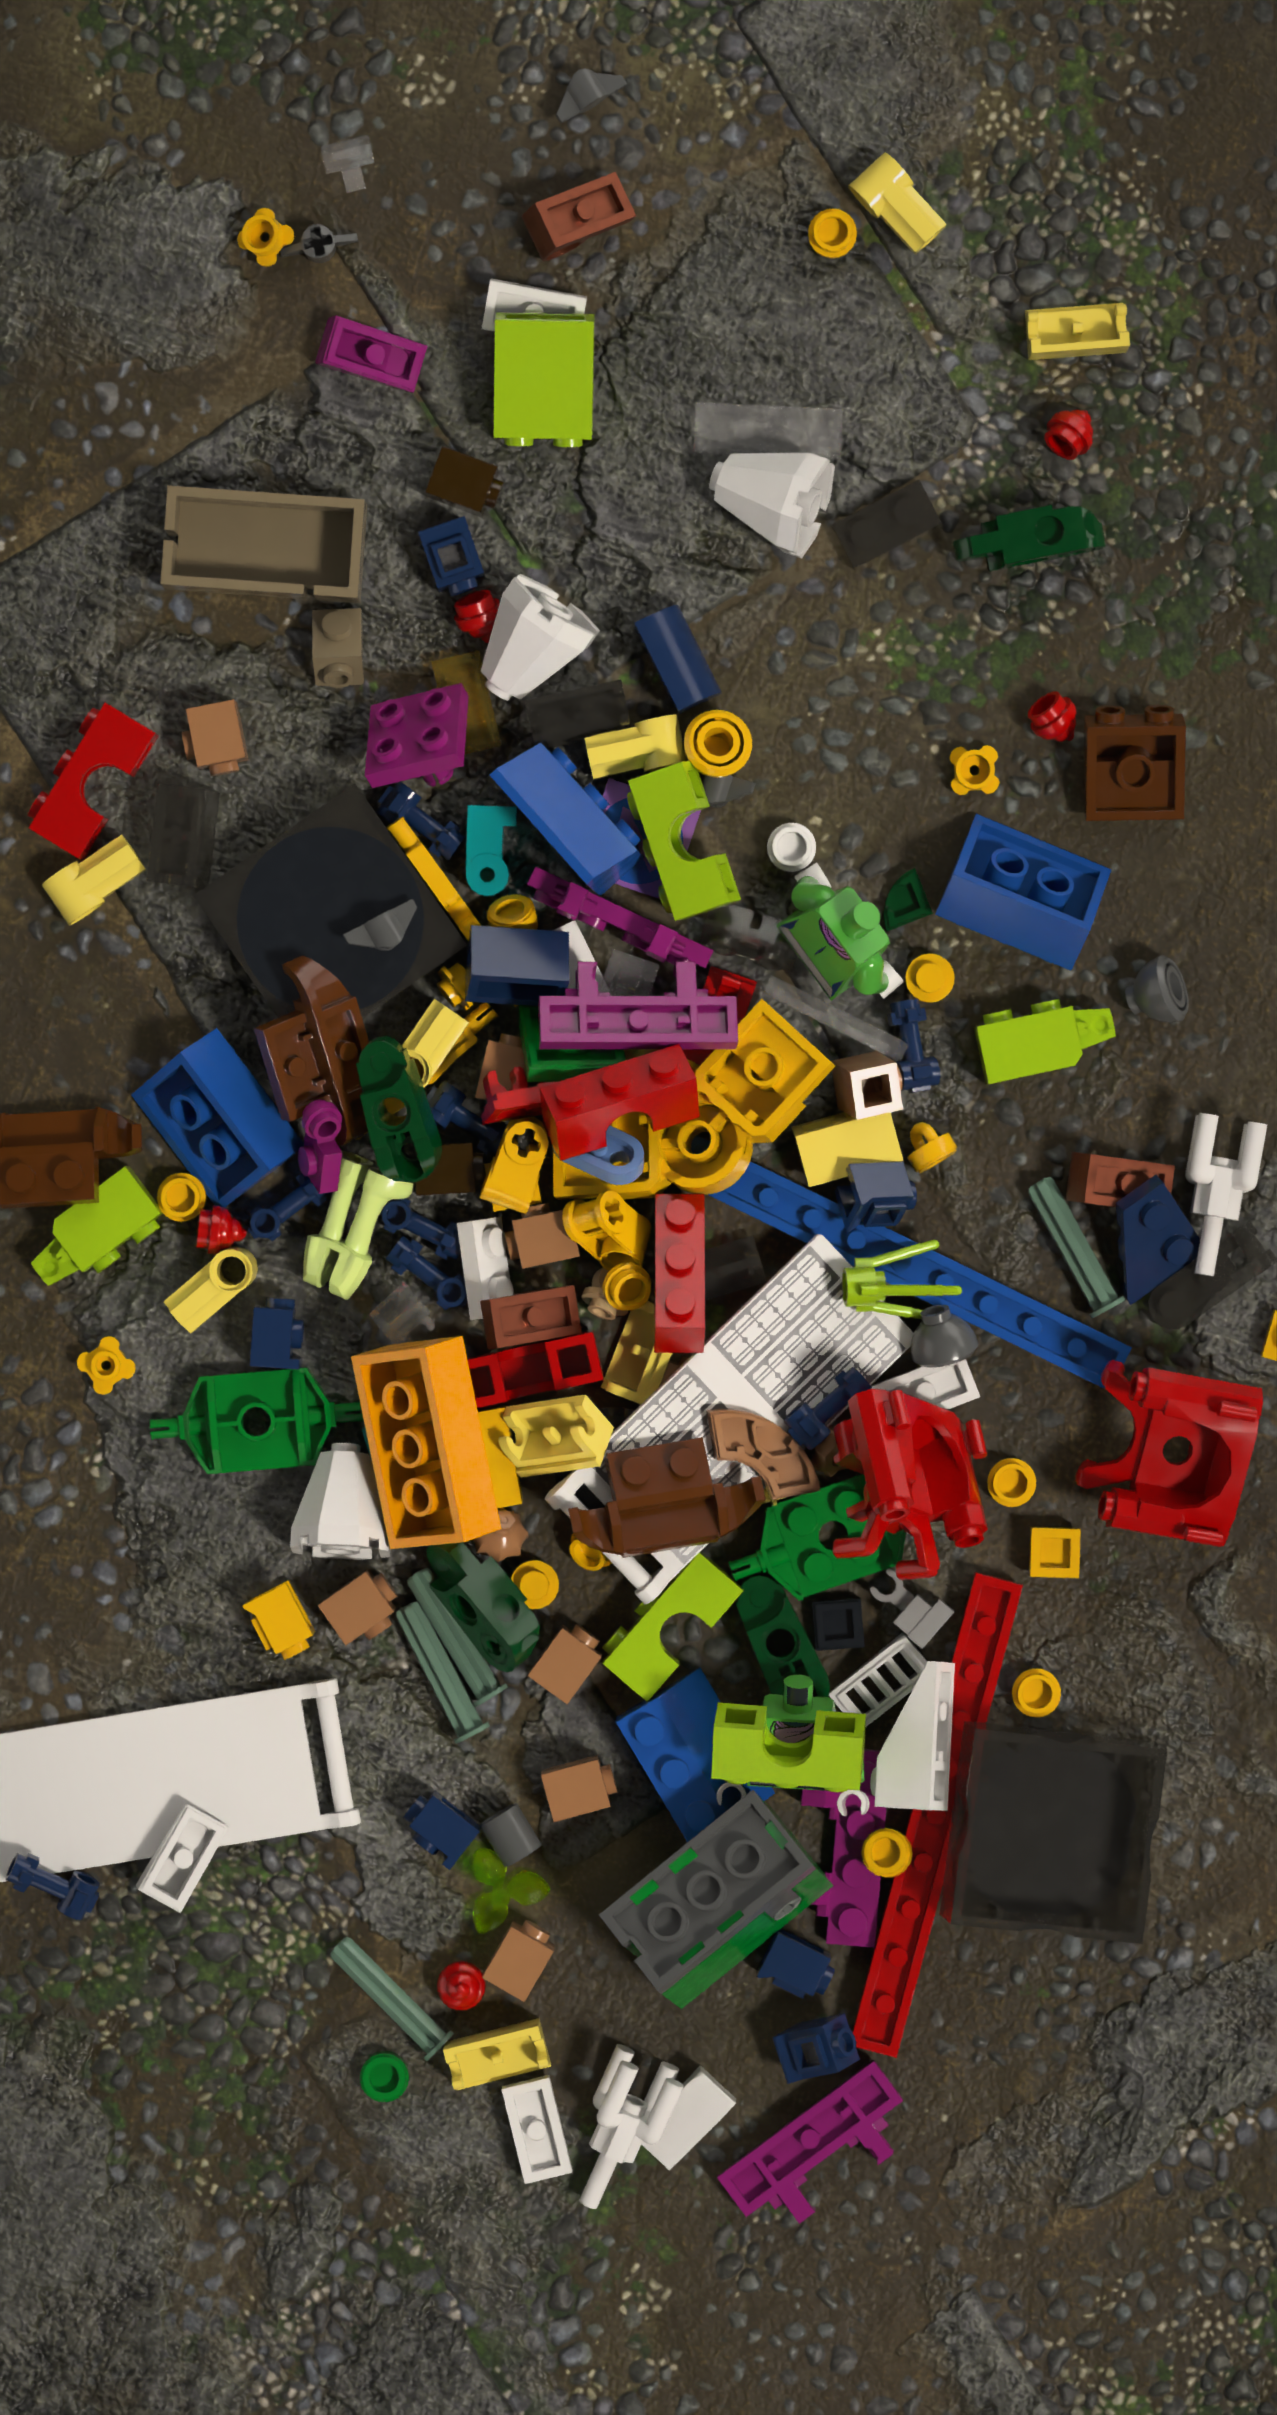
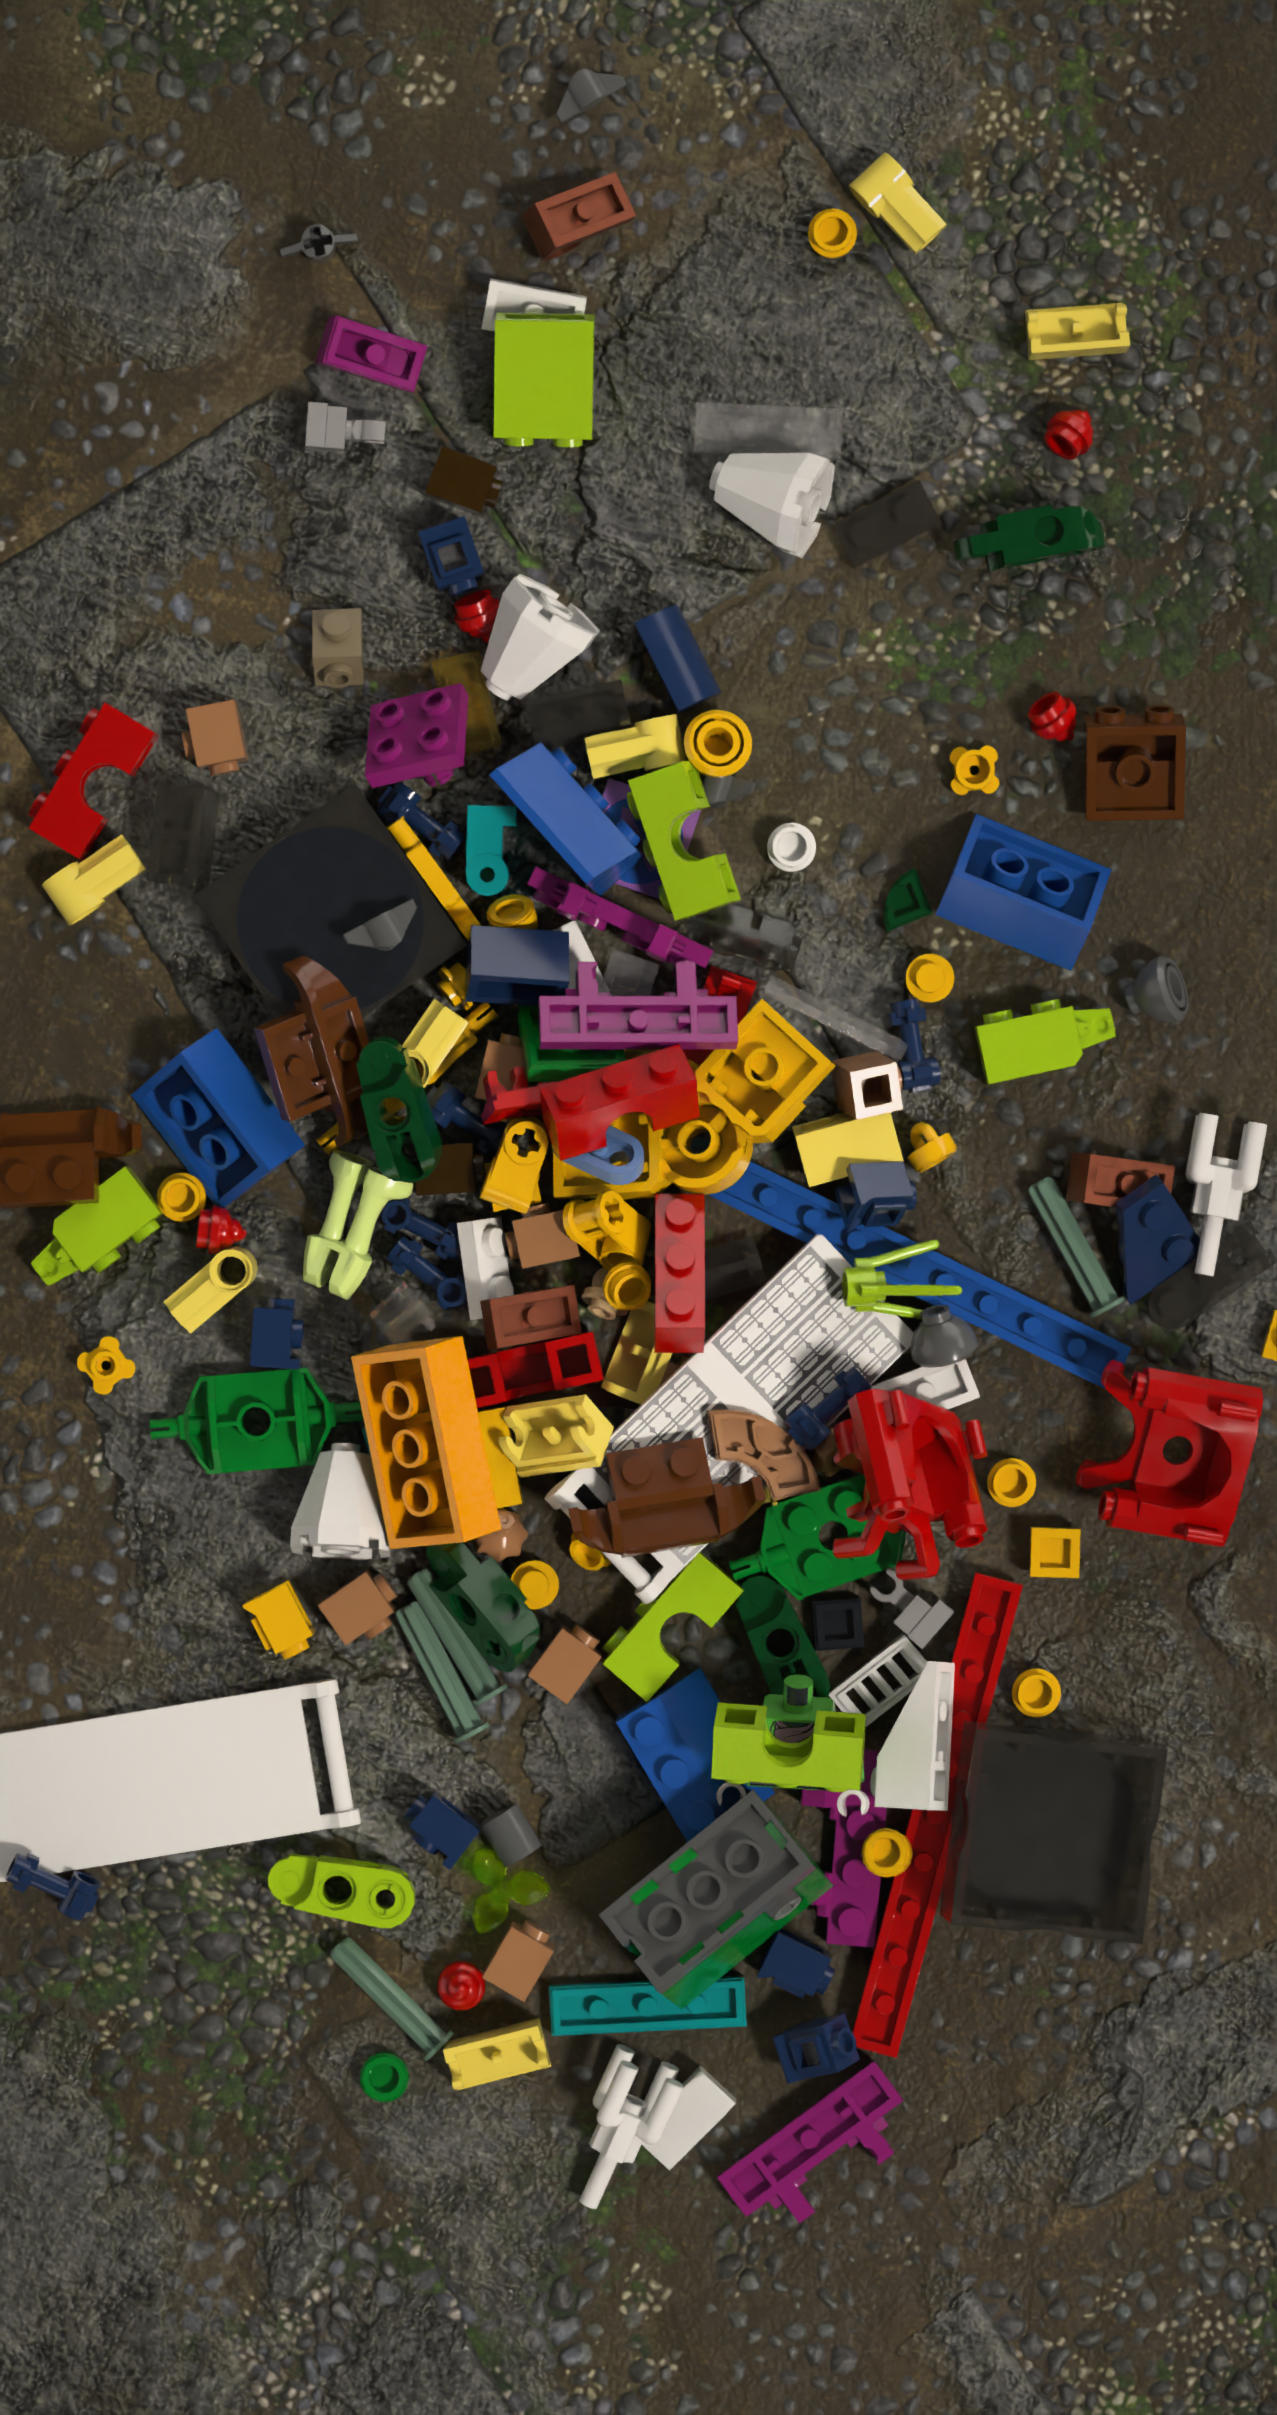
(182, 1858): white slope -> none
(251, 236): yellow plate -> none
(264, 544): dark tan piece -> none
(268, 1222): dark blue bar -> none
(302, 1879): none -> lime piece
(321, 1155): magenta plate -> none
(329, 428): none -> light grey piece
(348, 158): clear tile -> none
(537, 2129): white plate -> none
(578, 1787): medium nougat brick -> none
(641, 2008): none -> teal tile
(838, 937): bright green torso -> none

